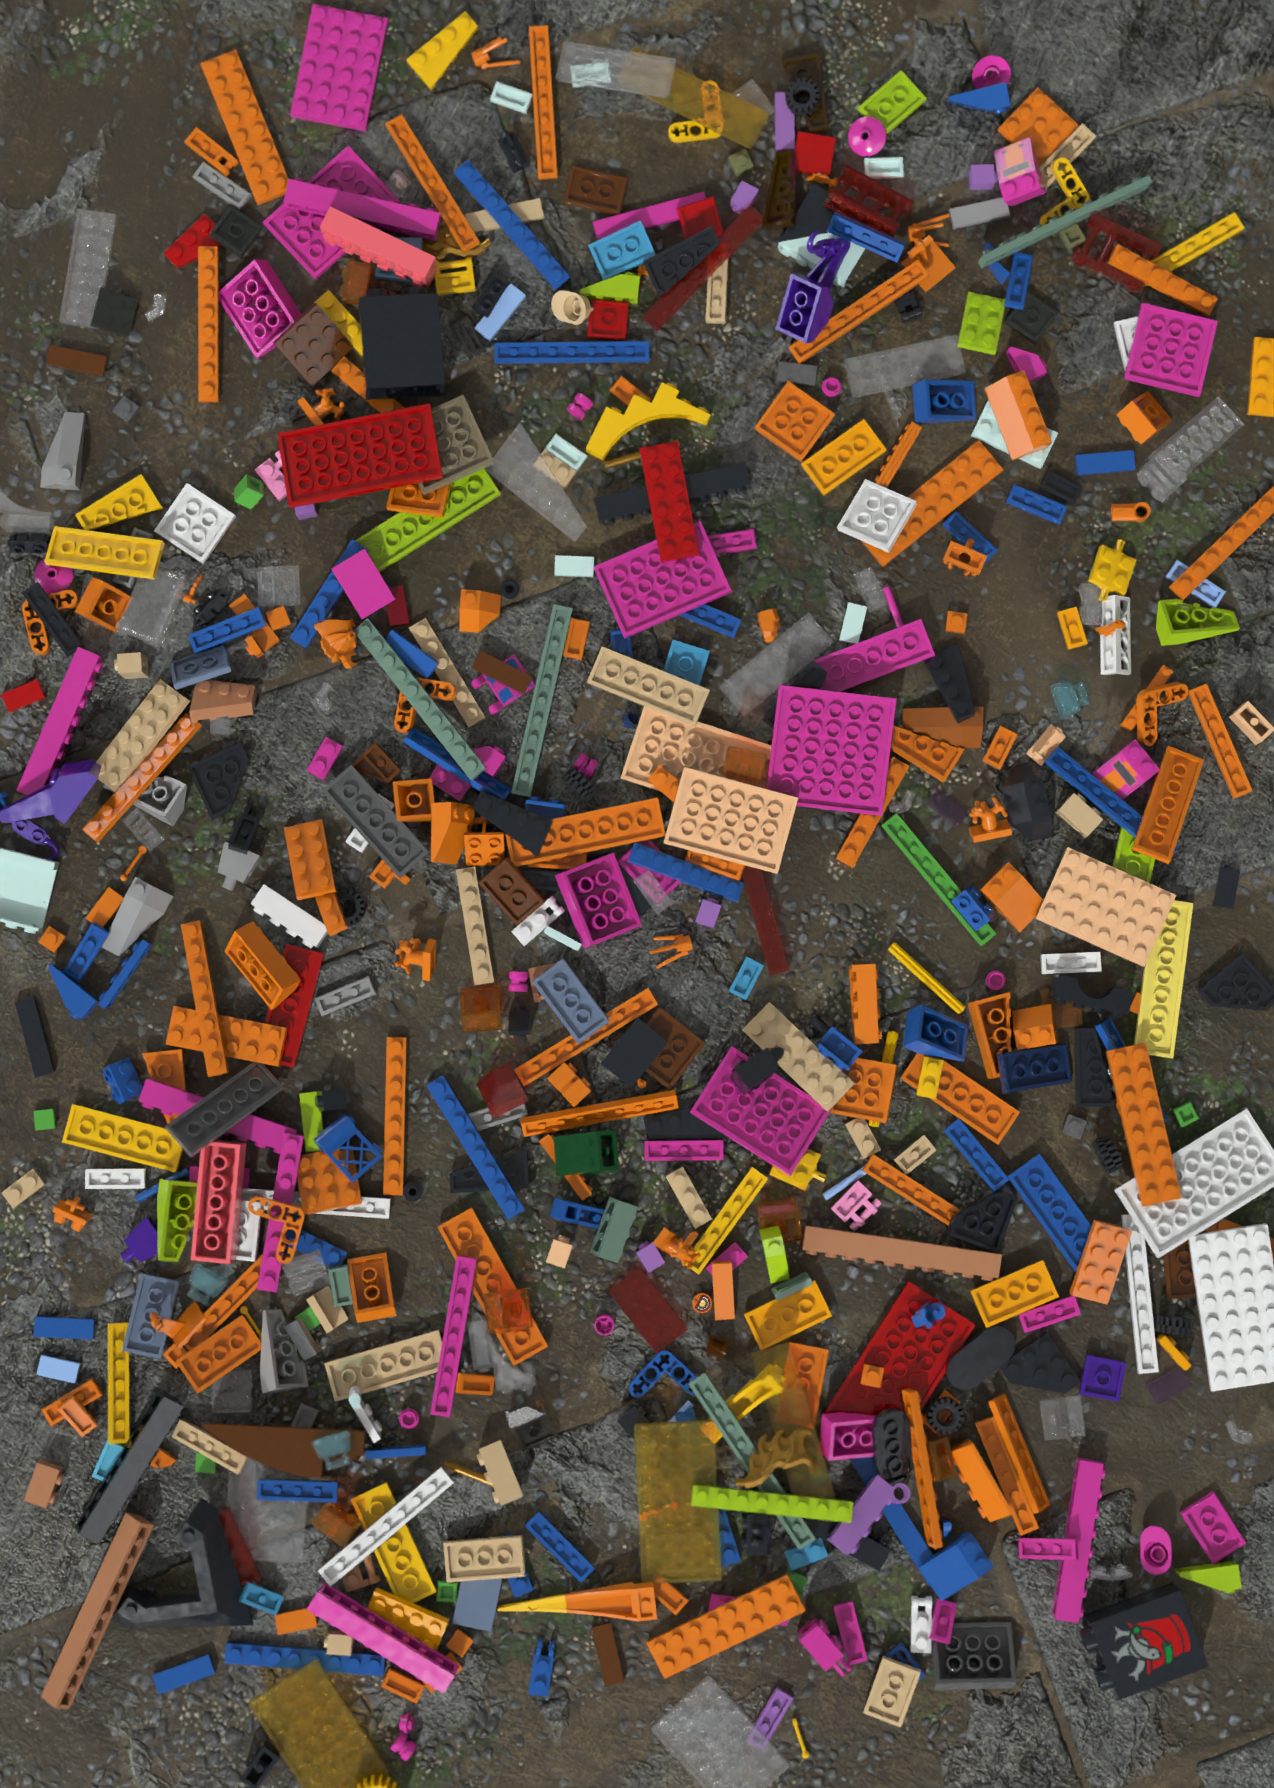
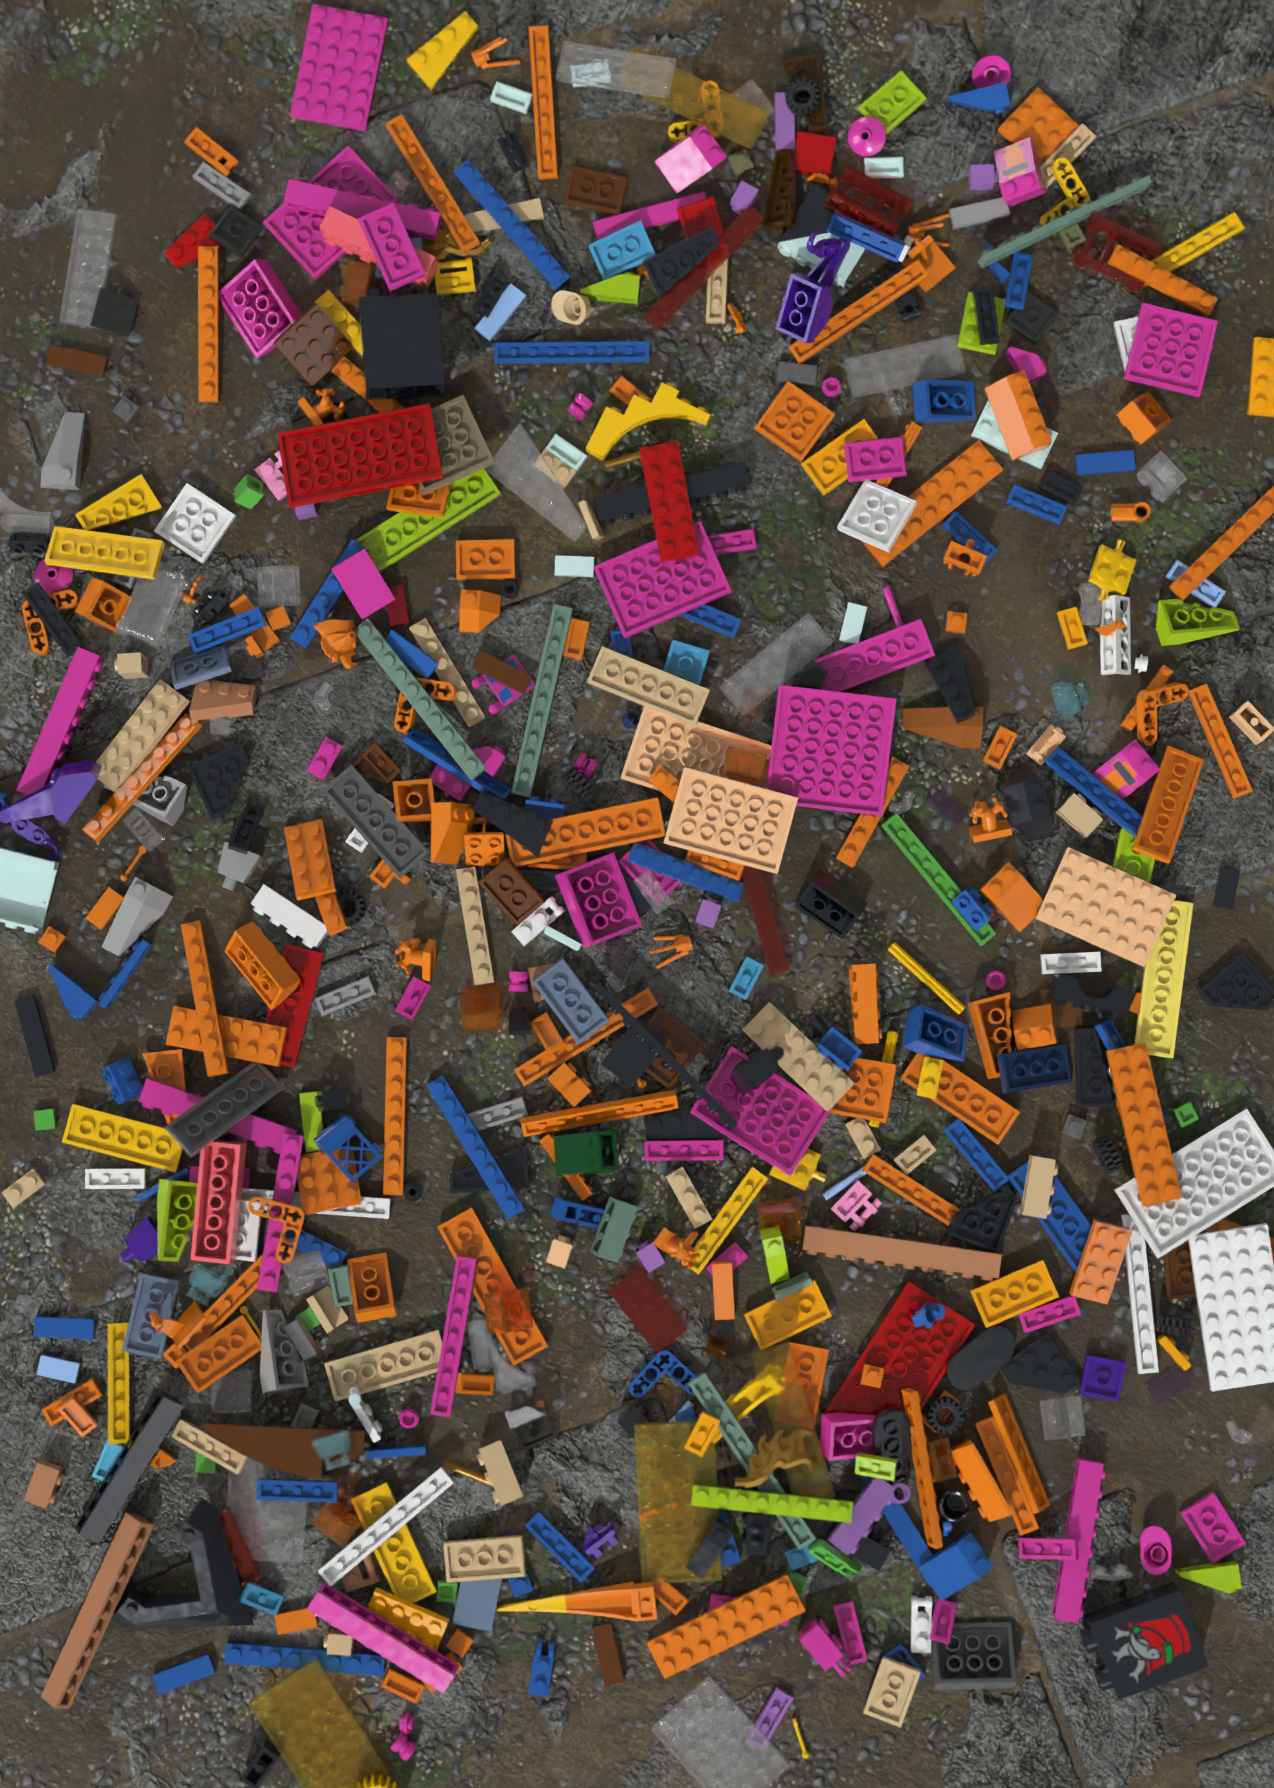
(23, 696): red tile -> none
(72, 1210): orange hips -> none
(86, 952): blue tile -> none
(158, 309): clear arm -> none
(246, 126): orange plate -> none
(391, 247): none -> dark pink plate
(412, 998): none -> dark pink plate
(485, 559): none -> orange plate
(501, 1090): clear red slope -> none
(547, 1033): none -> orange tile
(591, 520): none -> tan tile
(597, 1536): none -> dark purple hips
(604, 1324): dark pink wheel -> none
(608, 320): red tile -> none
(670, 1062): none -> black plate
(690, 158): none -> slope
(701, 1302): tile -> none
(702, 1433): none -> light orange plate
(710, 1547): none -> black slope
(736, 315): none -> orange piece
(769, 624): orange rock -> none
(831, 904): none -> black slope
(834, 1558): none -> bright green hinge
(870, 589): clear slope -> none
(875, 459): none -> dark pink tile
(875, 1466): none -> lime plate
(908, 240): none -> white plate
(927, 754): orange wing -> none
(954, 1505): none -> black hair
(986, 316): none -> black plate
(1038, 1187): none -> tan brick
(1141, 663): none -> white plate
(1196, 441): clear plate -> none

